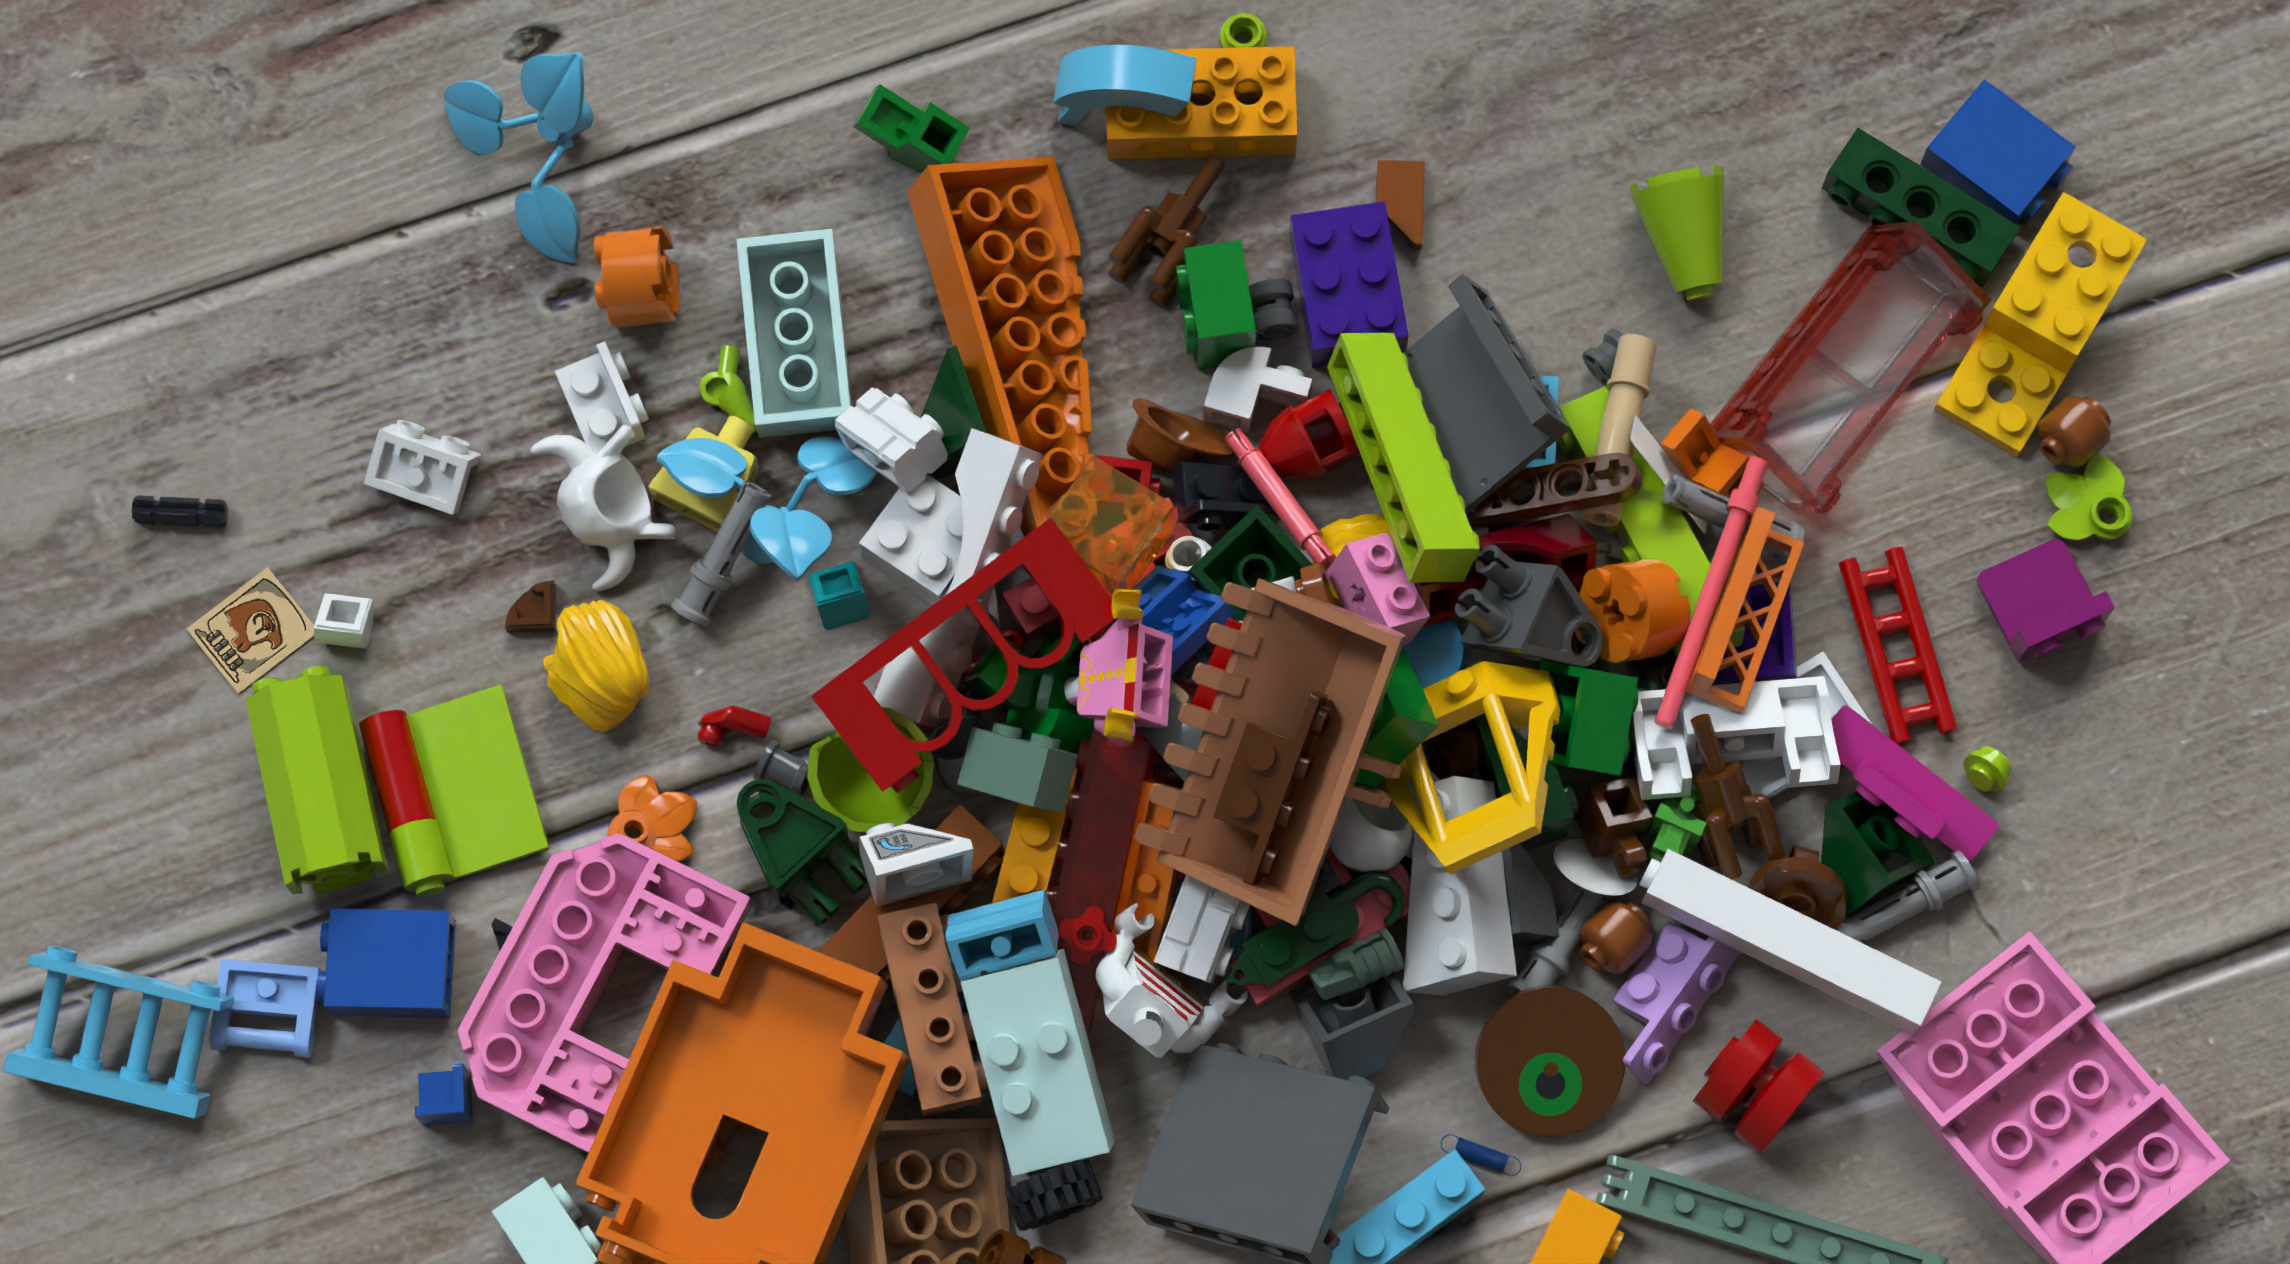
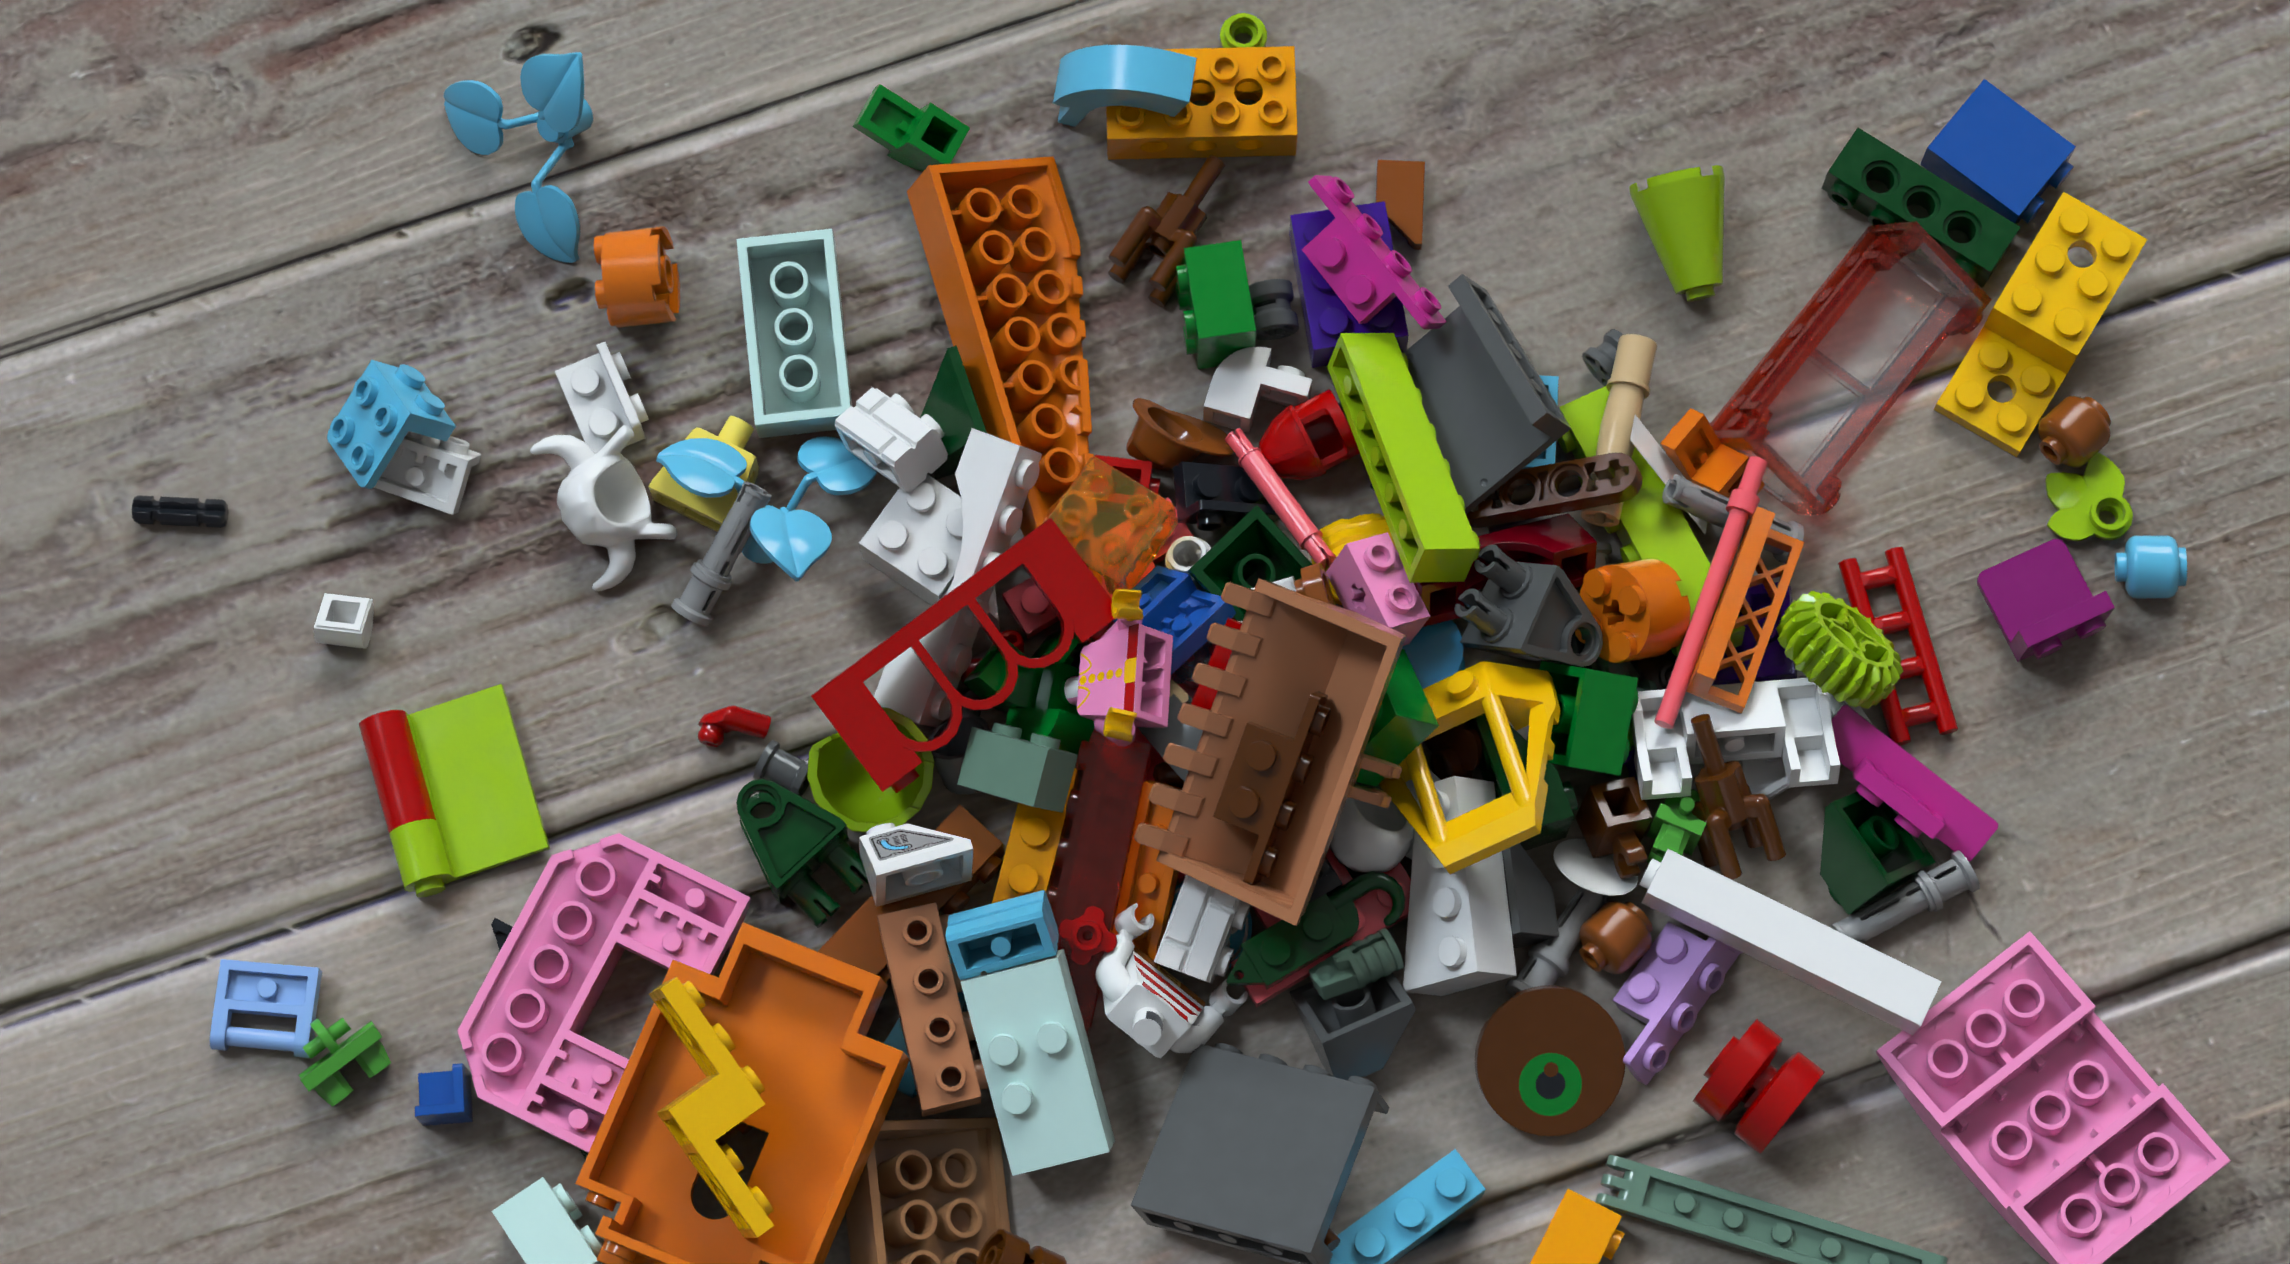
(86, 1069): medium azure fence -> none
(252, 630): tan sticker -> none
(315, 781): lime brick -> none
(325, 1073): none -> bright green hips
(378, 416): none -> medium azure bracket
(387, 963): blue brick -> none
(534, 610): reddish brown tile -> none
(597, 665): yellow hair -> none
(657, 817): orange plate -> none
(713, 1106): none -> yellow bracket
(726, 388): lime animal -> none
(839, 595): teal slope -> none
(1054, 1195): black tyre -> none
(1361, 264): none -> dark pink bracket
(1482, 1155): blue piece -> none
(1804, 886): reddish brown tile -> none
(1839, 649): none -> lime gear
(1987, 769): lime plate -> none
(2151, 566): none -> medium azure head

